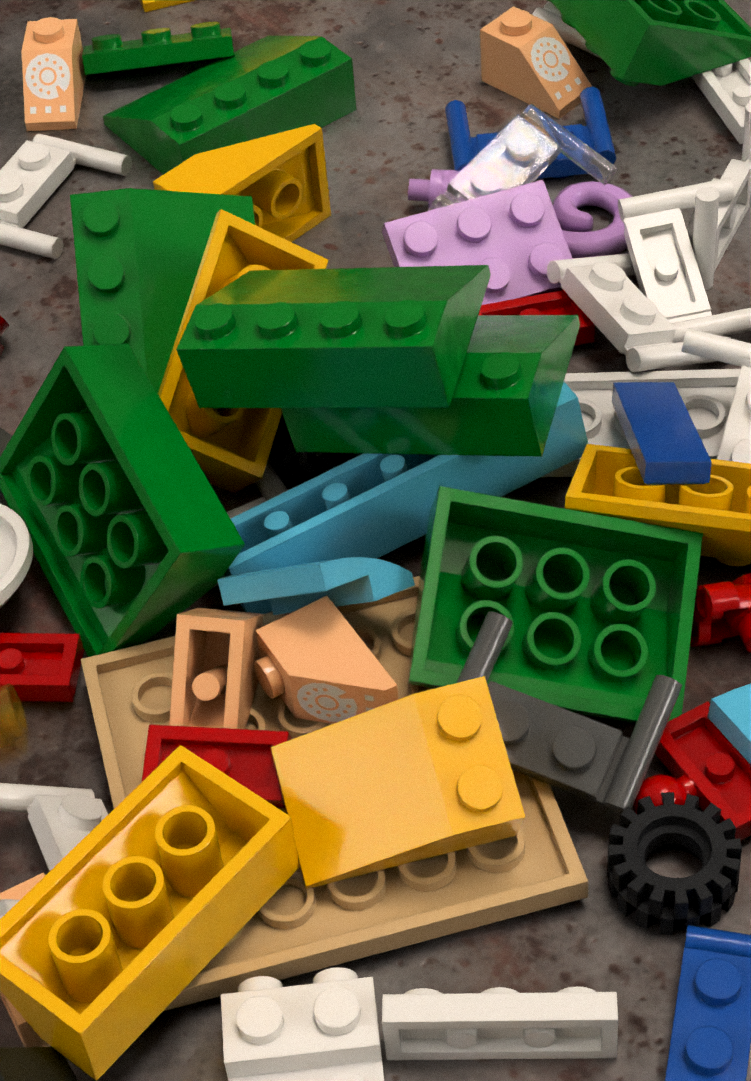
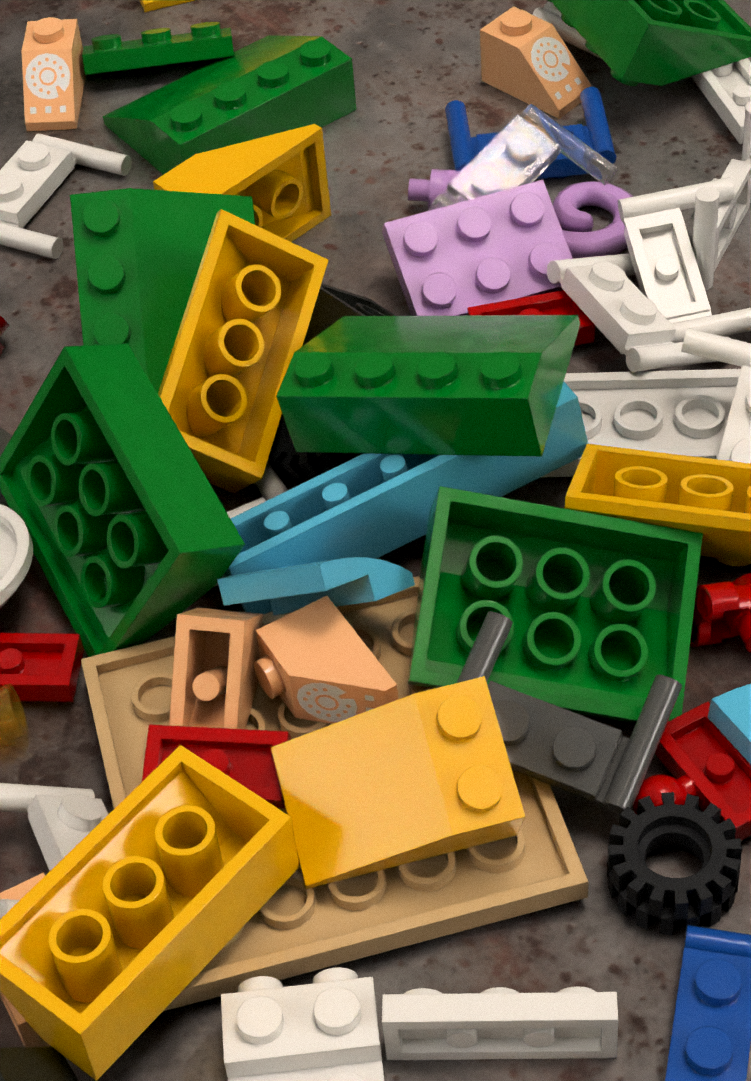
(334, 337): green slope -> none
(661, 433): blue tile -> none

